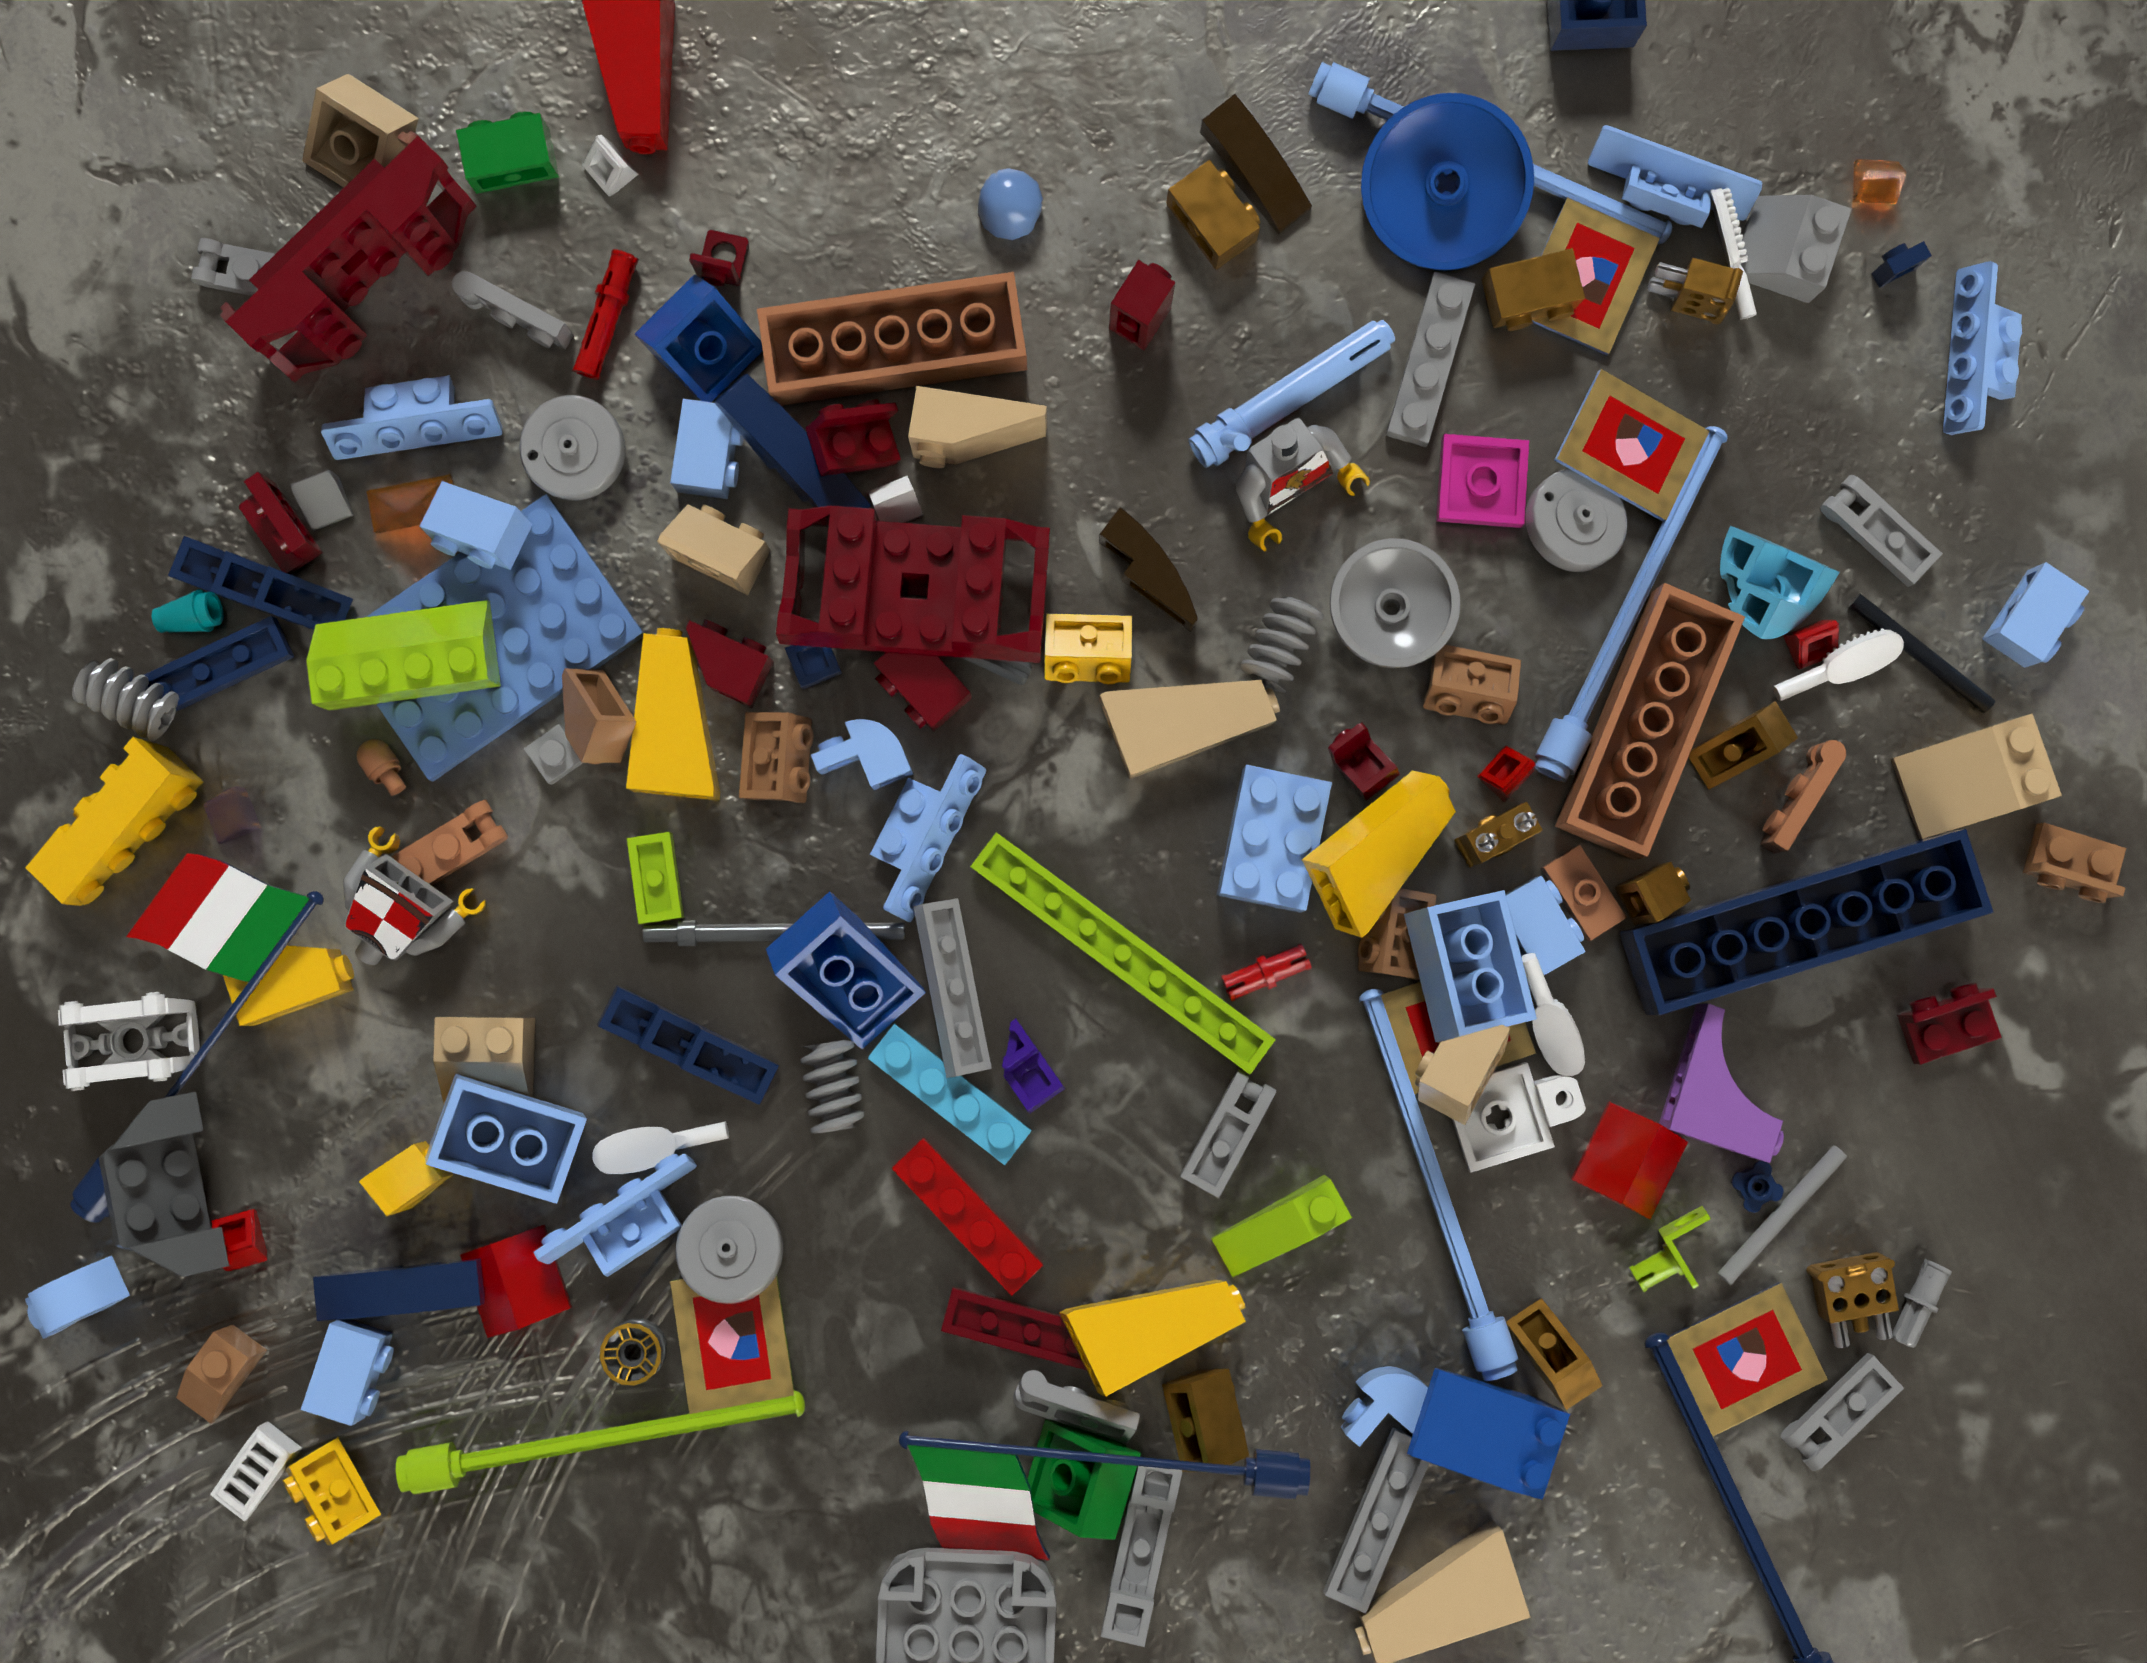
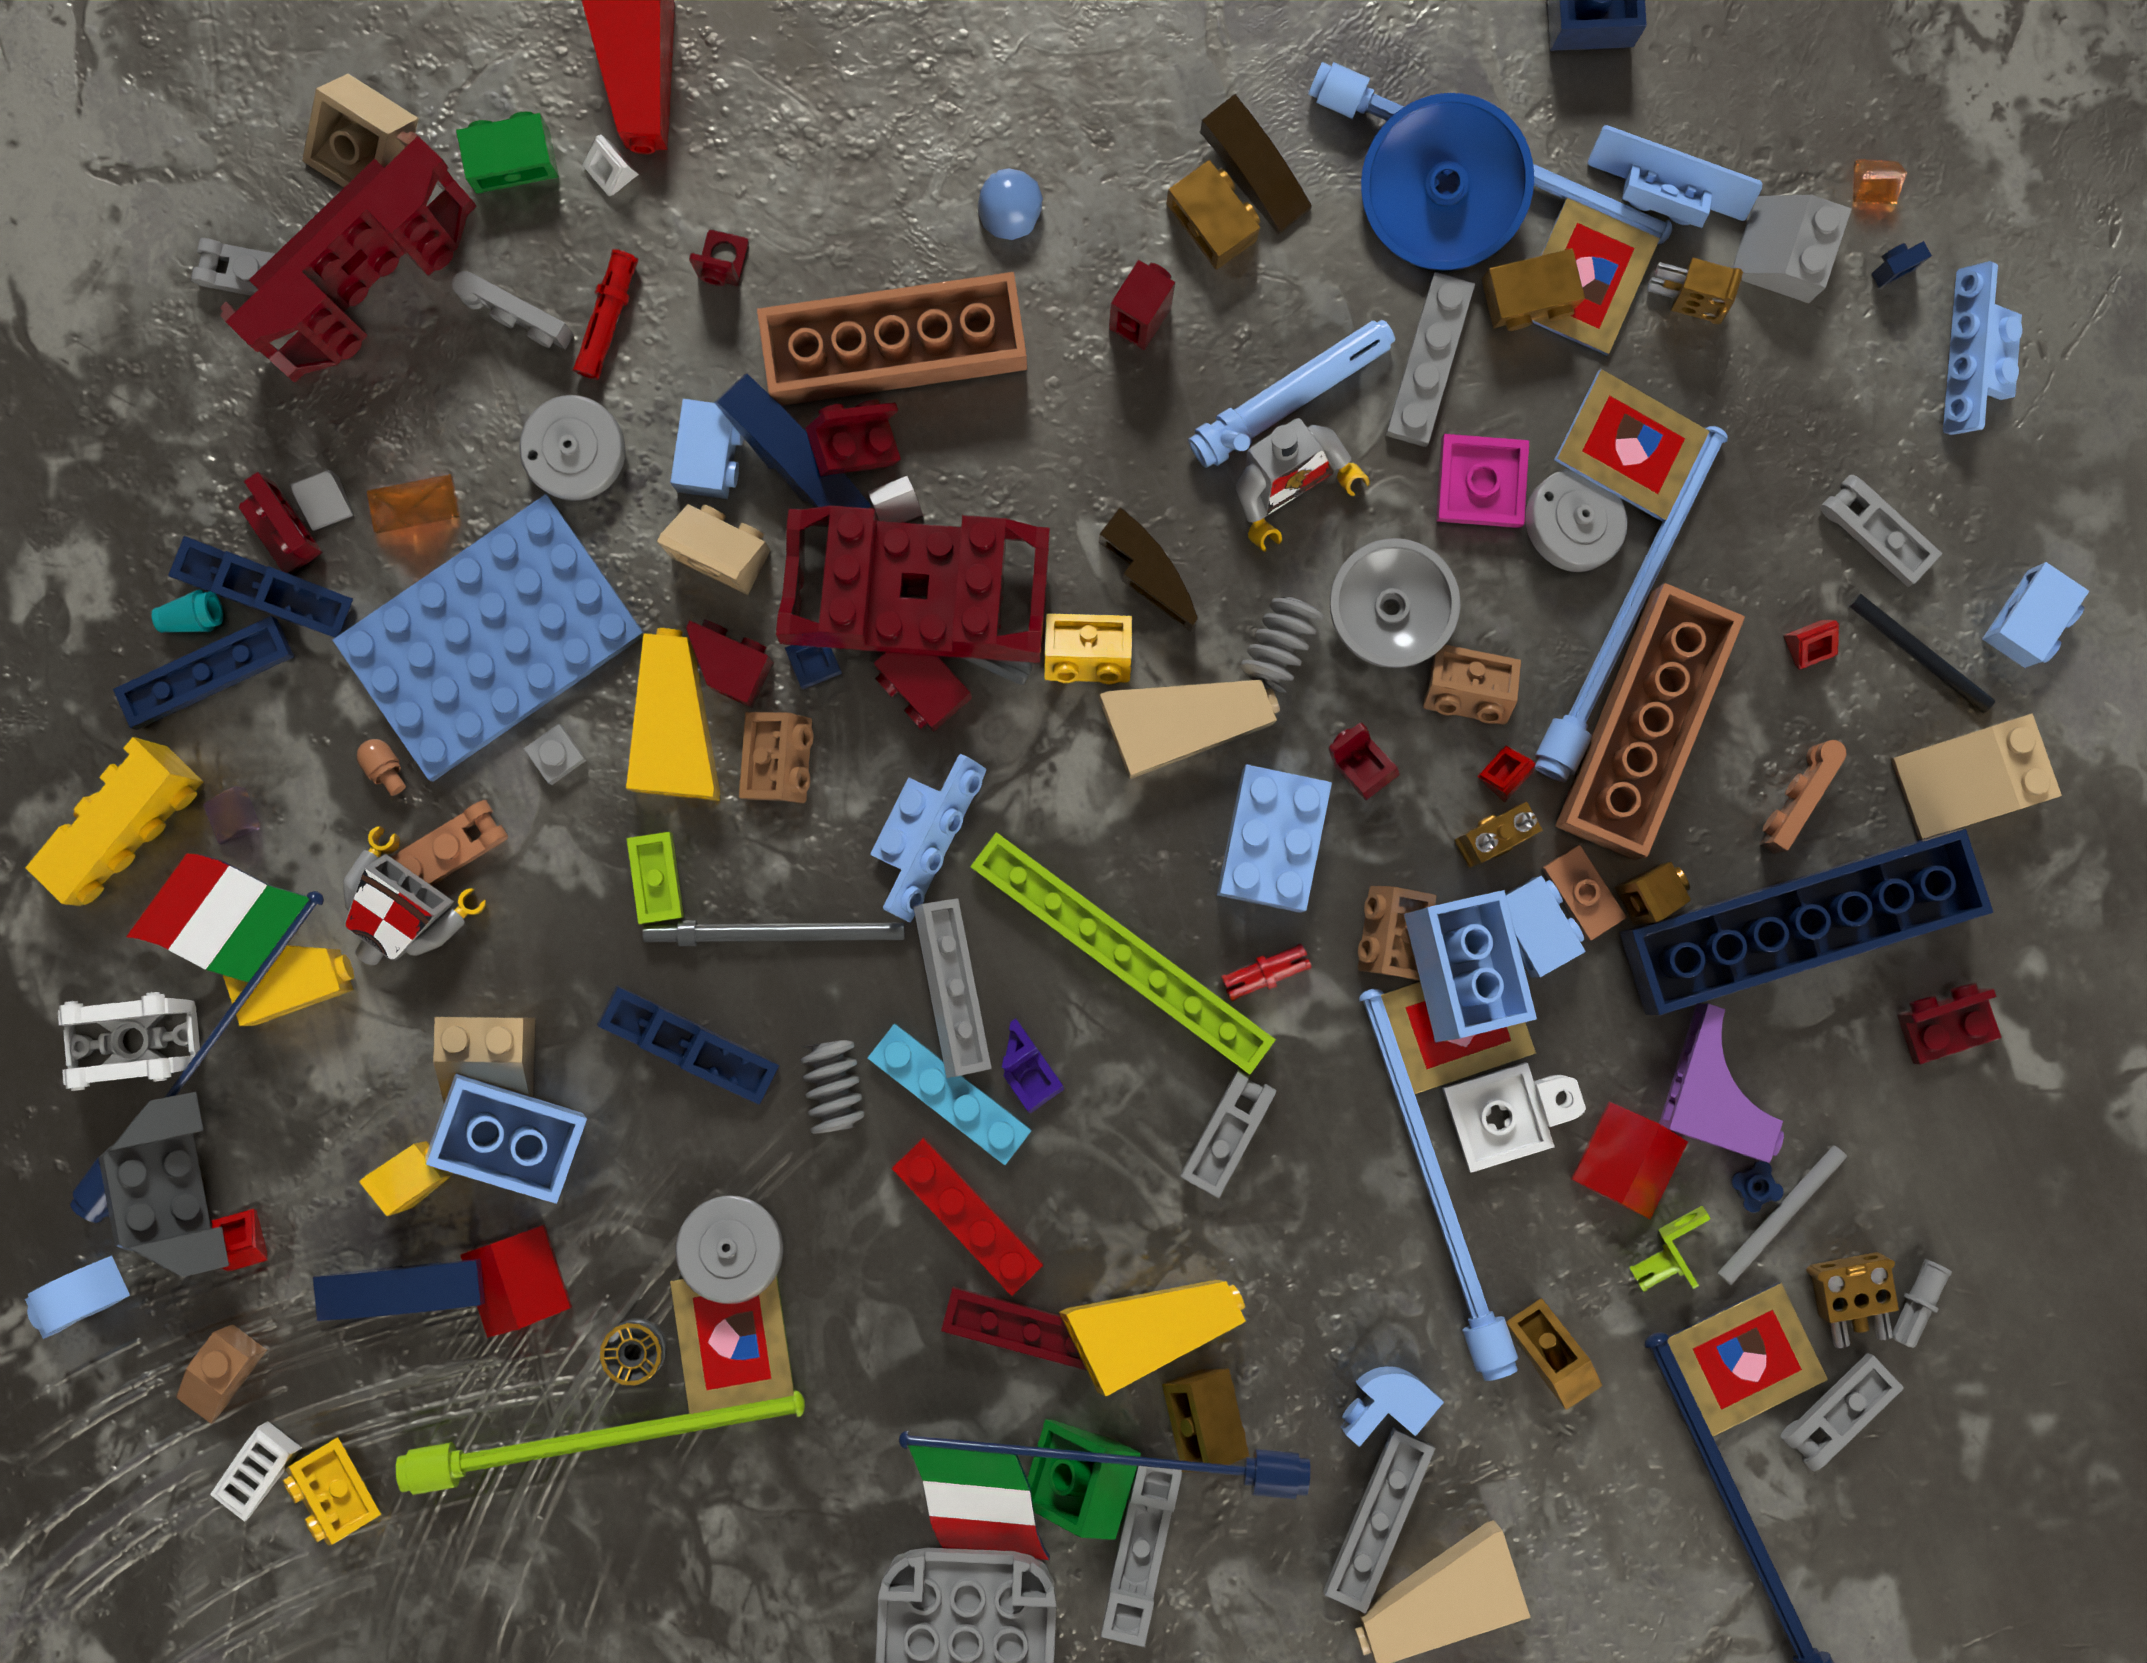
(125, 698): light grey piece -> none
(348, 1372): light blue brick -> none
(403, 656): lime slope -> none
(411, 418): light blue bracket -> none
(475, 526): light blue brick -> none
(595, 716): medium nougat slope -> none
(626, 1224): light blue bracket -> none
(646, 1146): white piece -> none
(700, 339): blue slope -> none
(843, 971): blue slope -> none
(872, 745): light blue brick -> none
(967, 426): tan slope -> none
(1075, 1408): light grey plate -> none
(1282, 1226): lime slope -> none
(1378, 850): yellow slope -> none
(1460, 1071): tan slope -> none
(1489, 1433): blue slope -> none
(1554, 1025): white piece -> none
(1733, 247): white piece -> none
(1742, 745): pearl gold slope -> none
(1771, 583): medium azure brick -> none
(1847, 663): white piece -> none
(2075, 861): medium nougat bracket -> none

